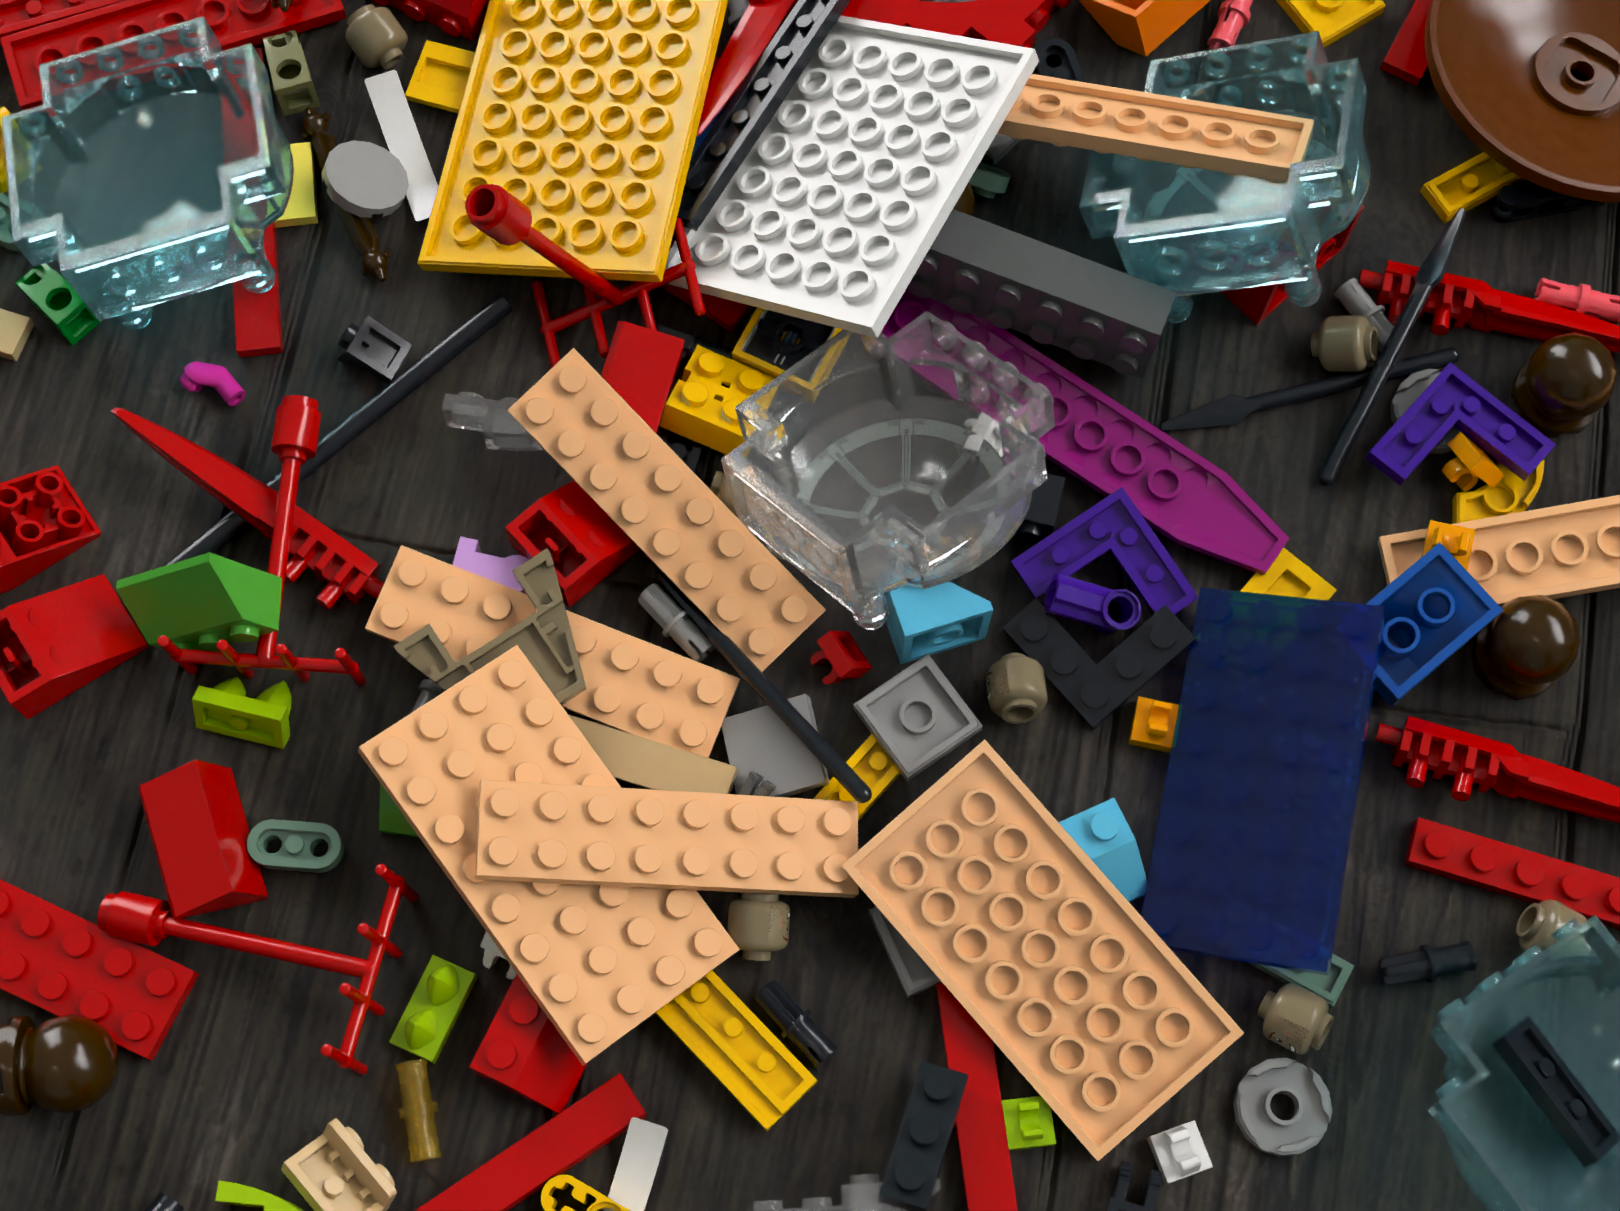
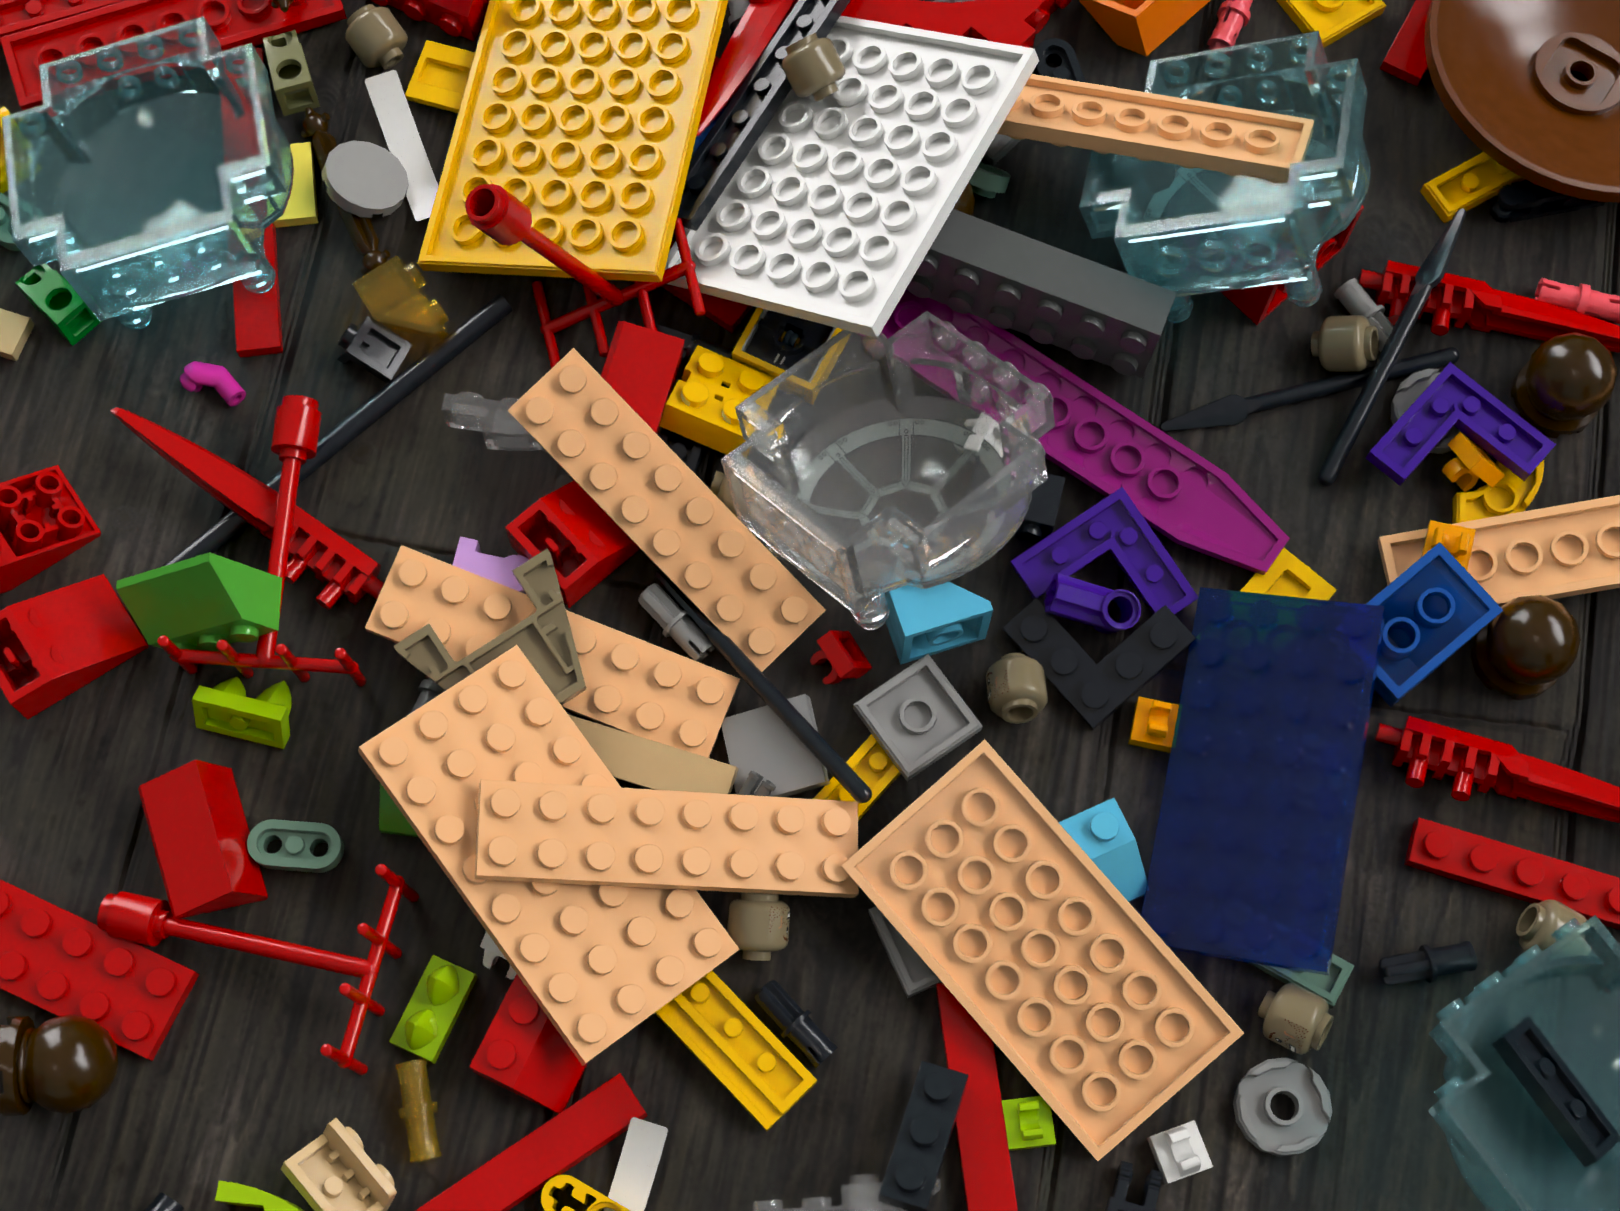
(398, 302): none -> clear yellow slope
(813, 67): none -> dark tan head

